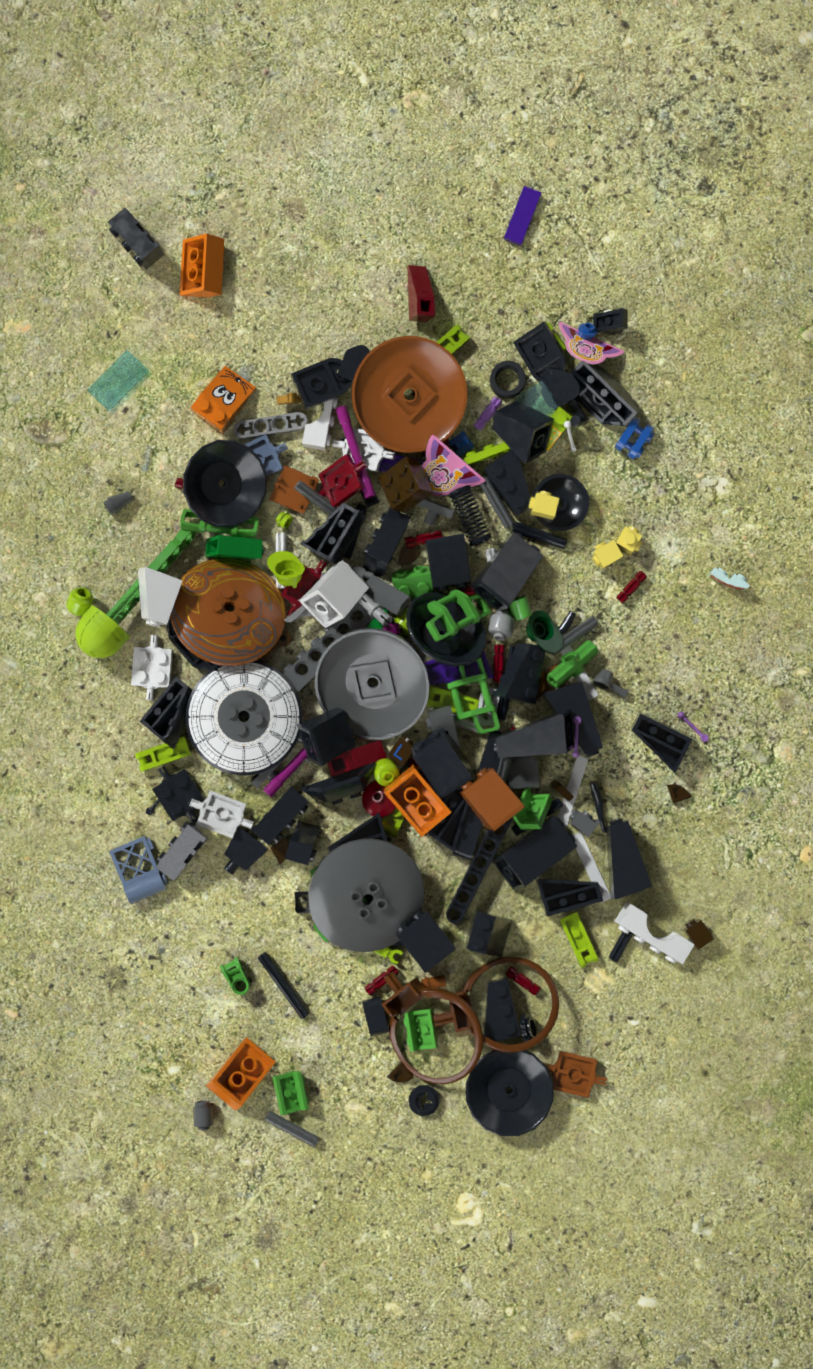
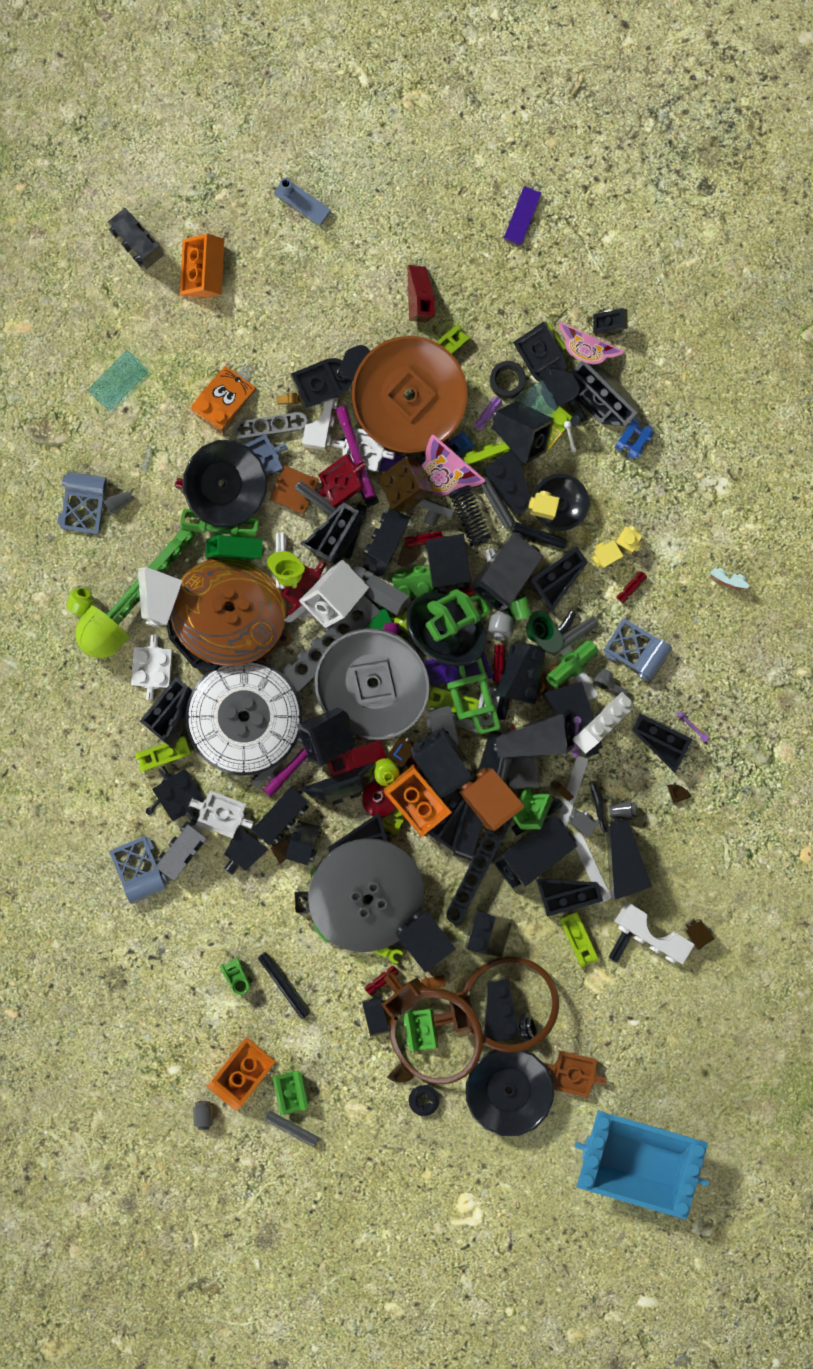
(82, 486): none -> sand blue piece
(284, 520): lime plate -> none
(302, 201): none -> sand blue piece
(375, 610): light grey pin -> none
(522, 980): dark red axle -> none
(556, 577): none -> black wedge
(587, 331): blue plate -> none
(604, 722): none -> white arch
(624, 810): none -> dark grey cone
(641, 1164): none -> dark azure piece
(650, 659): none -> sand blue piece

